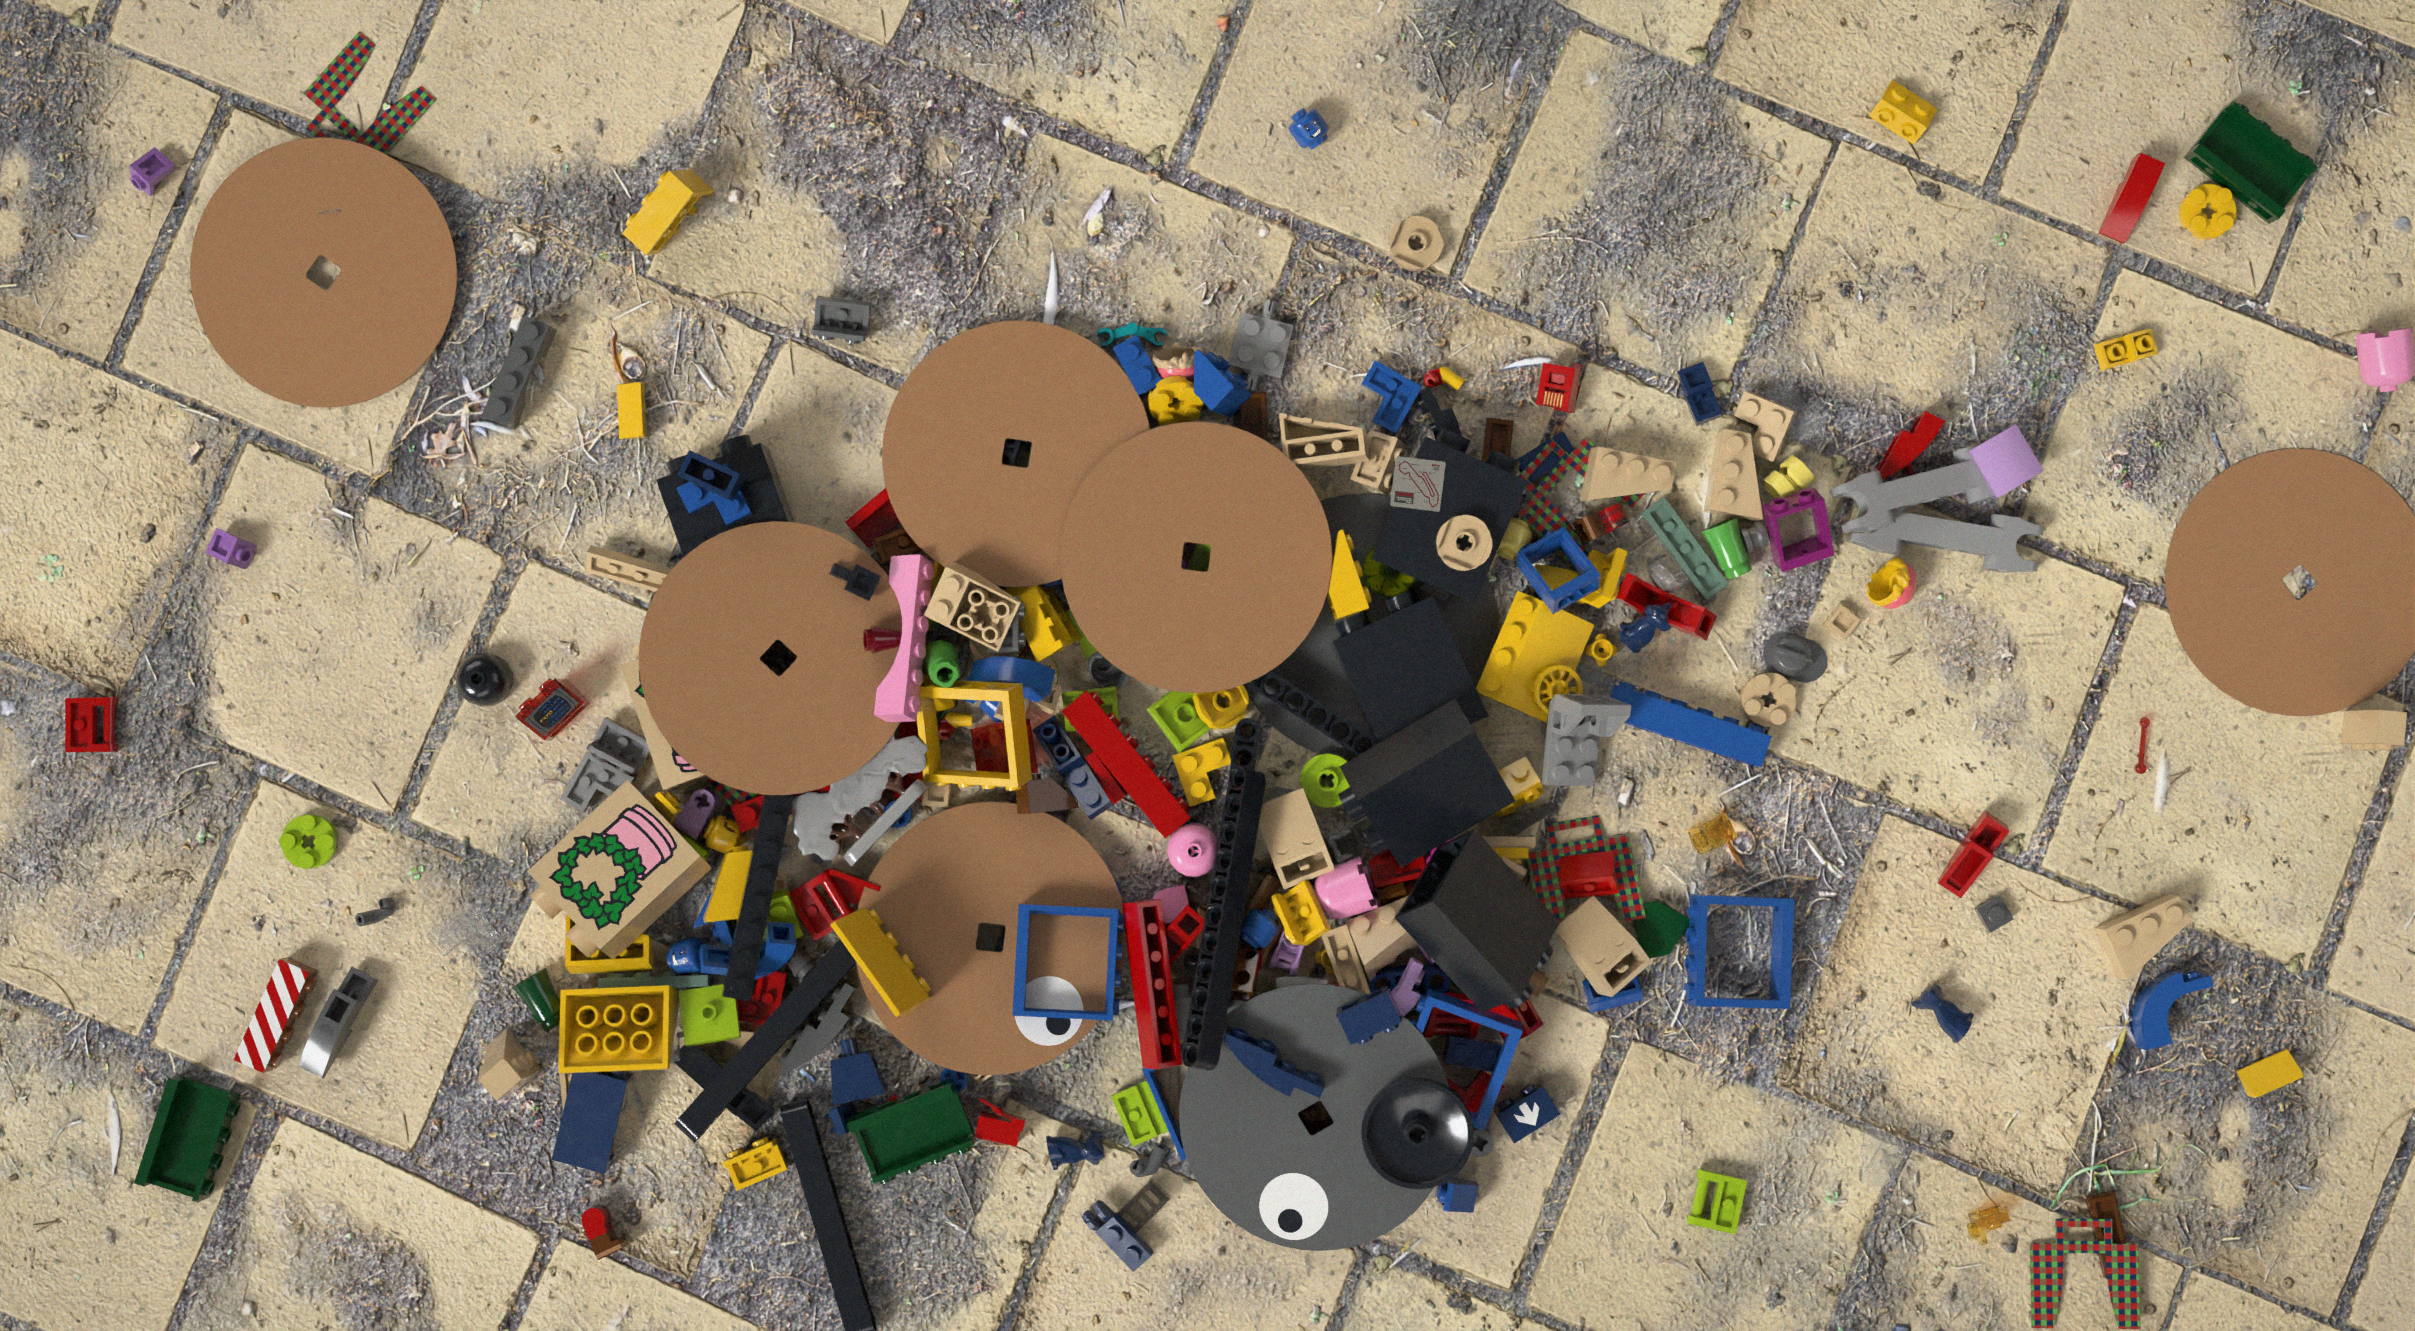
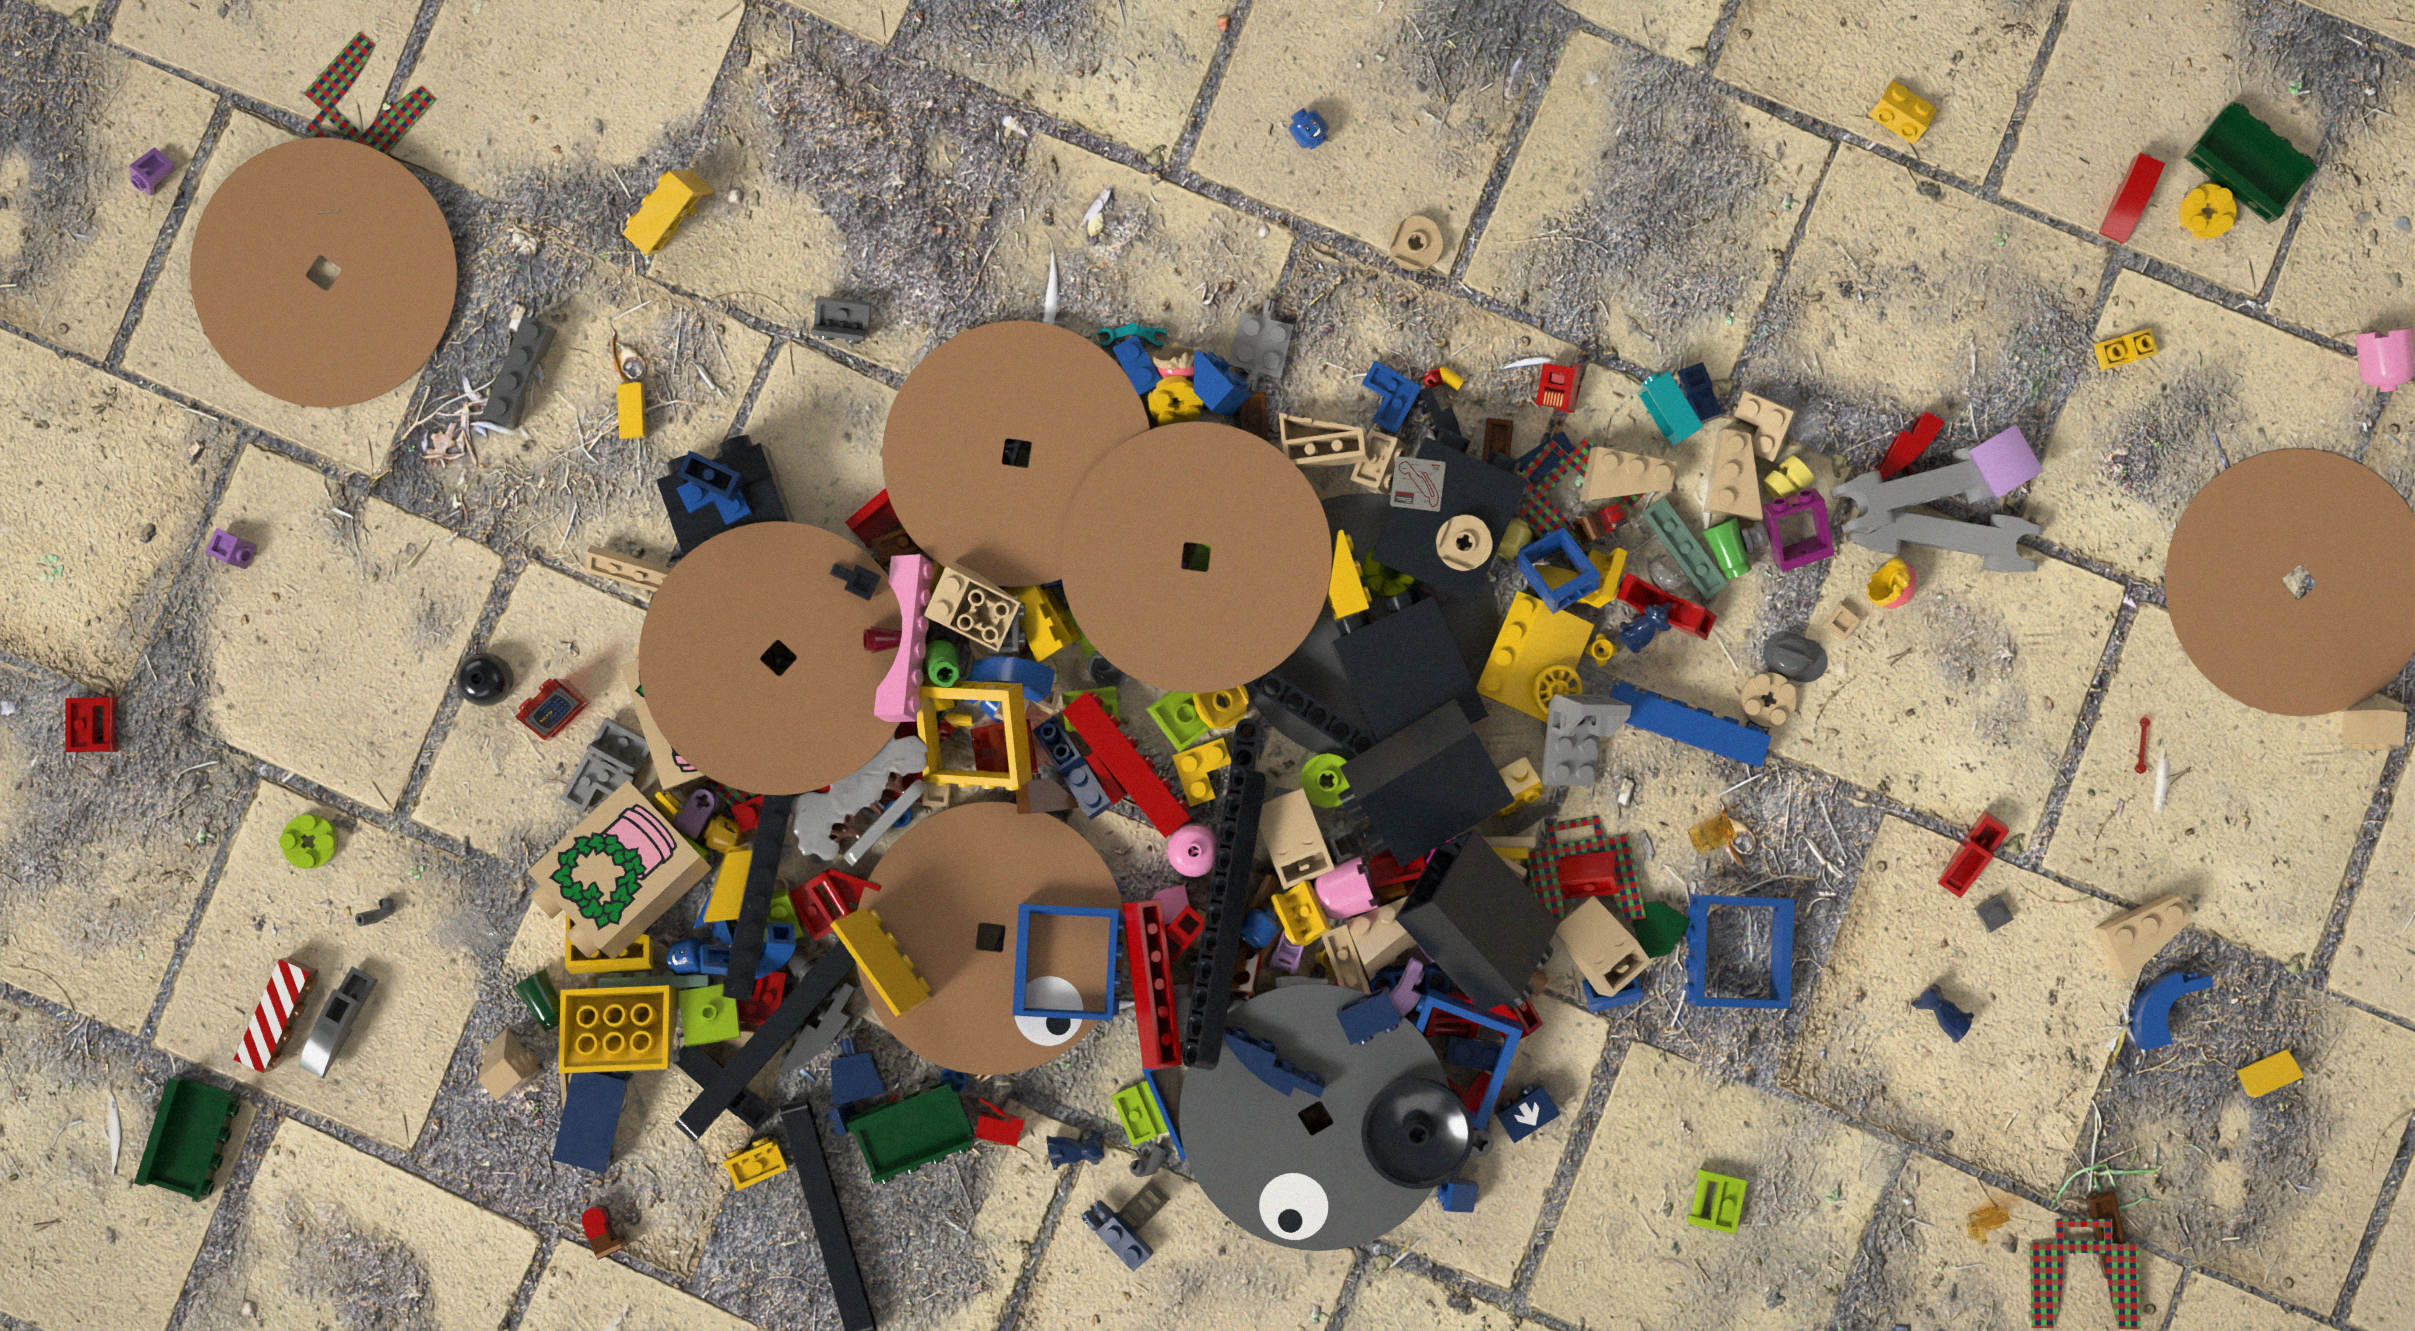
(1669, 408): none -> teal window

